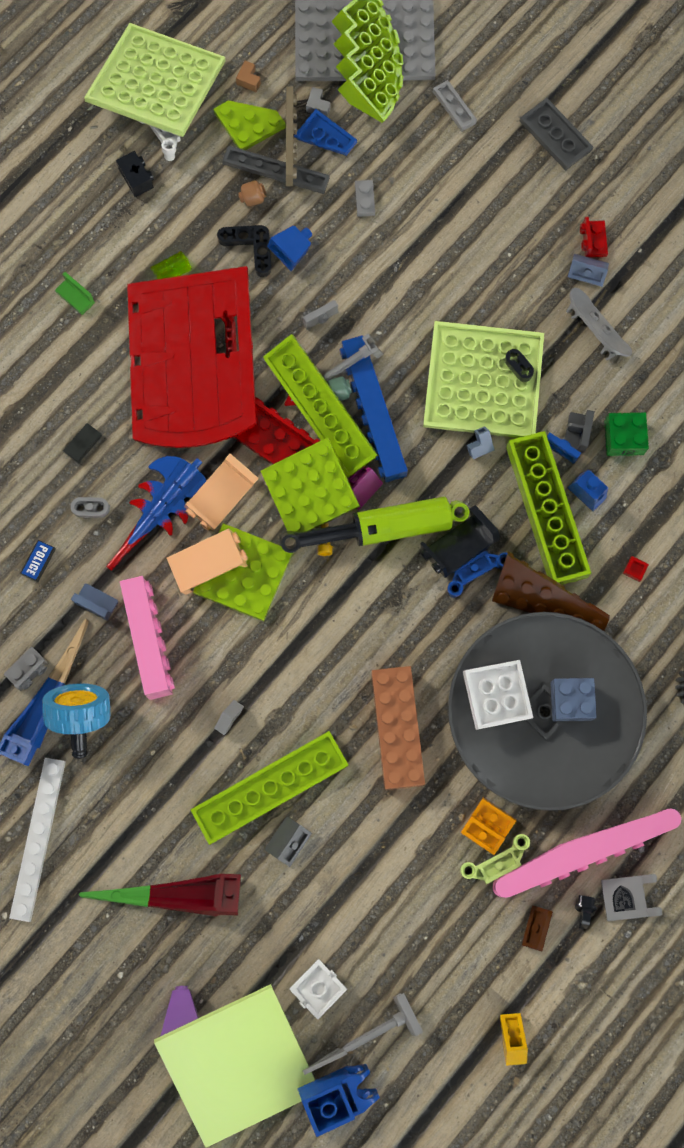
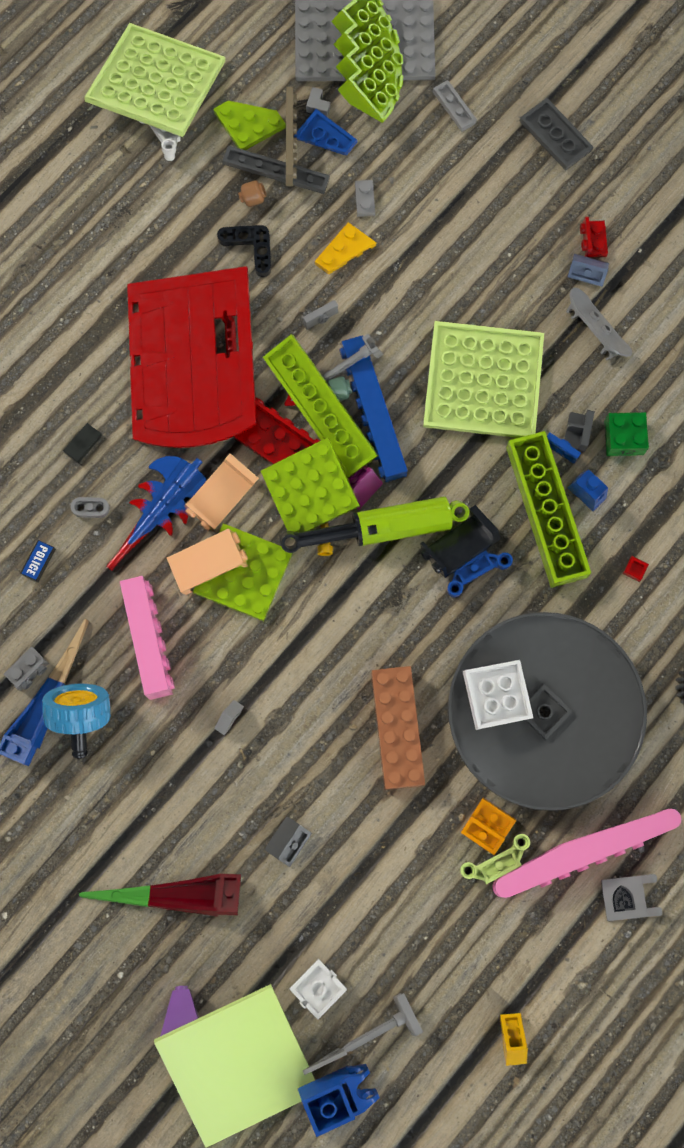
(37, 840): white plate -> none
(75, 294): bright green panel -> none
(95, 601): sand blue panel -> none
(135, 174): black brick -> none
(172, 266): clear neon green slope -> none
(247, 78): medium nougat piece -> none
(269, 788): lime plate -> none
(290, 245): blue torso -> none
(345, 246): none -> yellow wing
(482, 445): sand blue piece -> none
(516, 367): black beam -> none
(536, 592): reddish brown wing -> none
(537, 928): reddish brown plate -> none
(573, 699): sand blue brick -> none
(585, 907): black piece -> none

